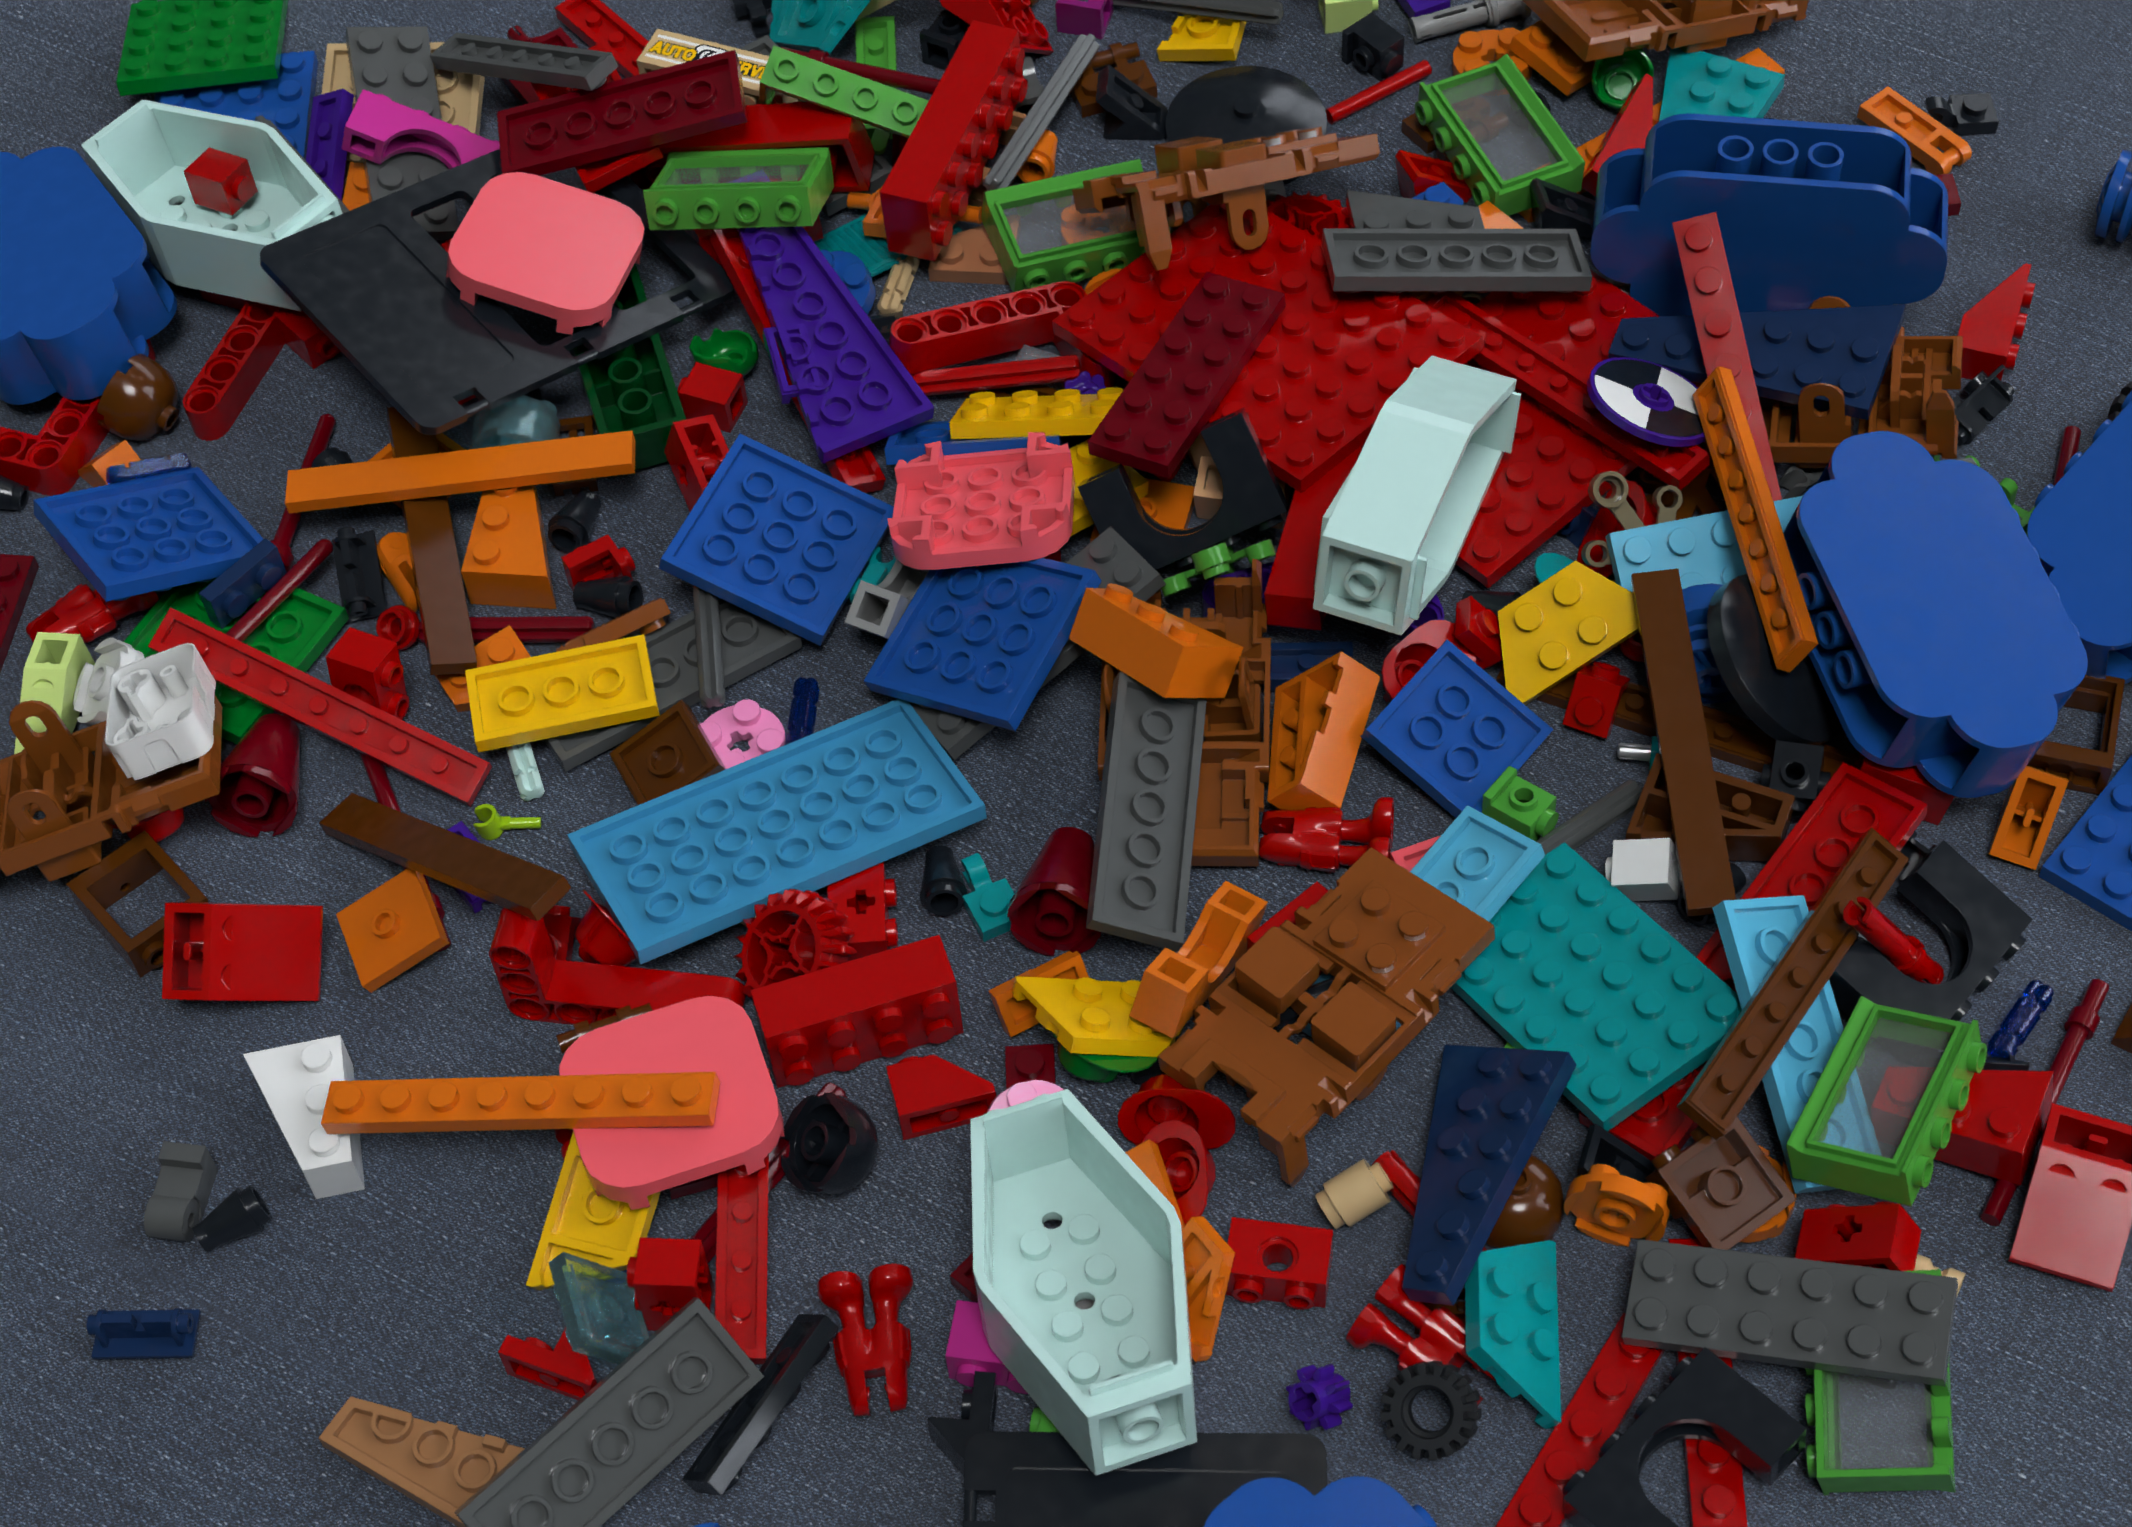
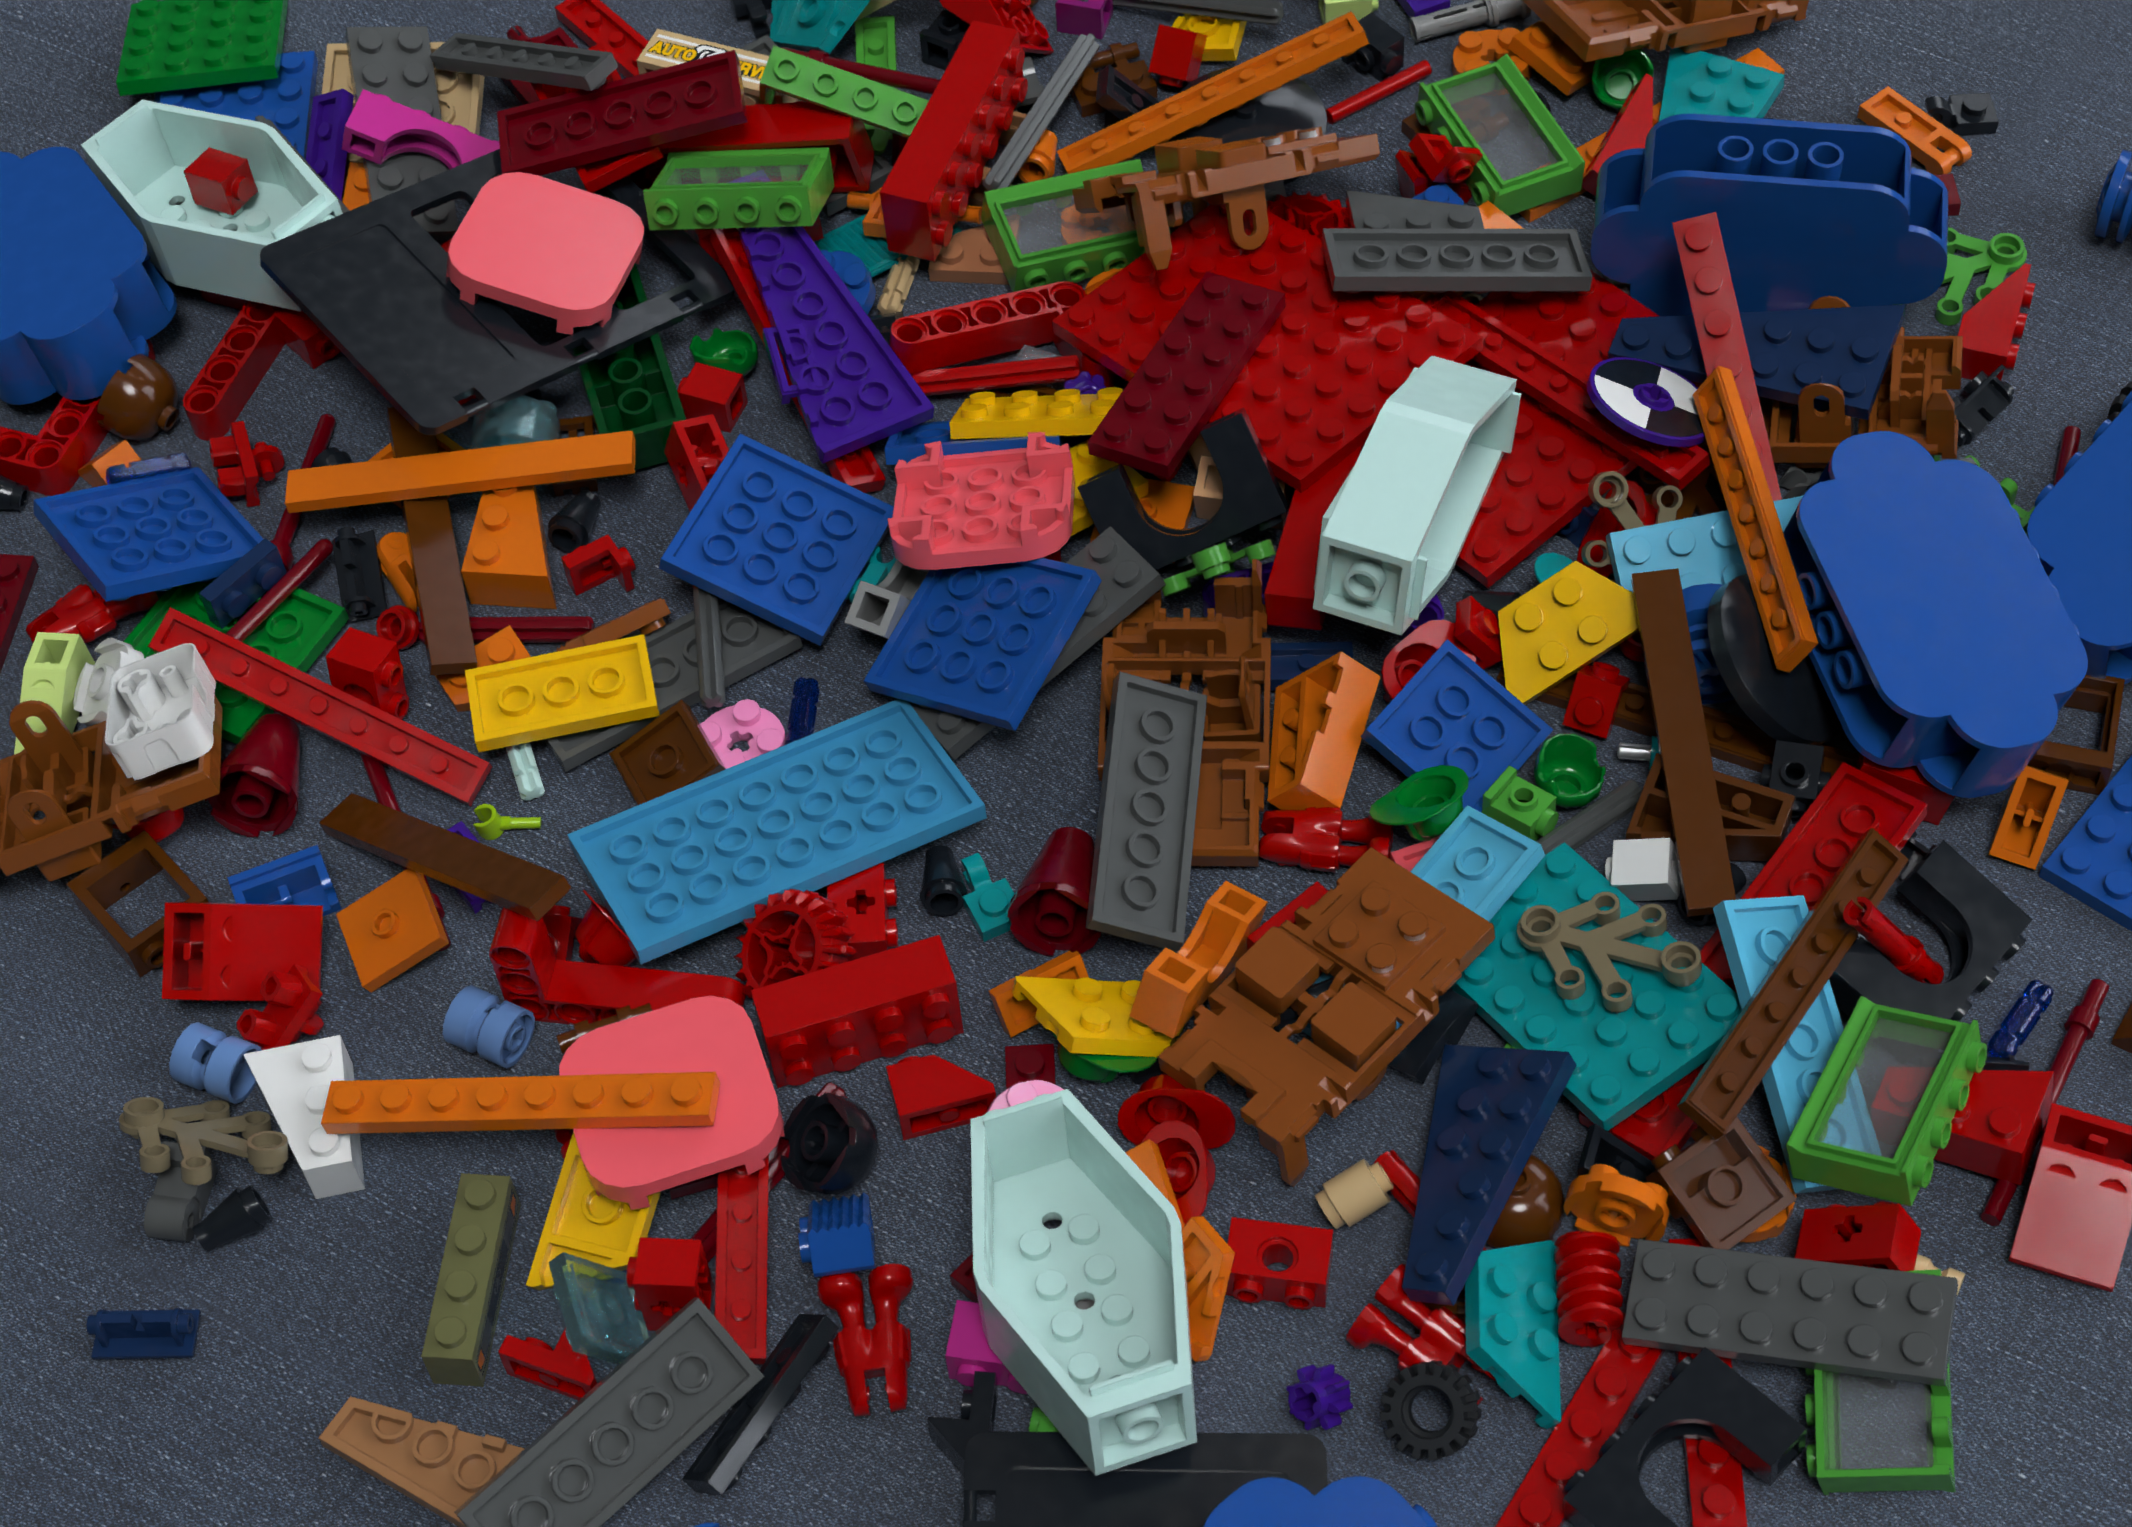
(146, 1119): none -> dark tan plant
(213, 1062): none -> medium blue wheel
(250, 464): none -> red hips
(289, 881): none -> blue hinge
(289, 1010): none -> red hips
(471, 1280): none -> olive brick
(485, 1026): none -> medium blue wheel
(608, 595): black cone -> none
(838, 1236): none -> blue brick
(1154, 645): orange wedge -> none
(1177, 55): none -> red brick
(1216, 95): none -> orange plate
(1424, 802): none -> green piece
(1441, 160): none -> red bracket
(1445, 1028): none -> black slope
(1561, 208): black slope -> none
(1569, 770): none -> green hair
(1588, 1287): none -> red piece
(1605, 944): none -> dark tan plant
(2000, 255): none -> bright green plant

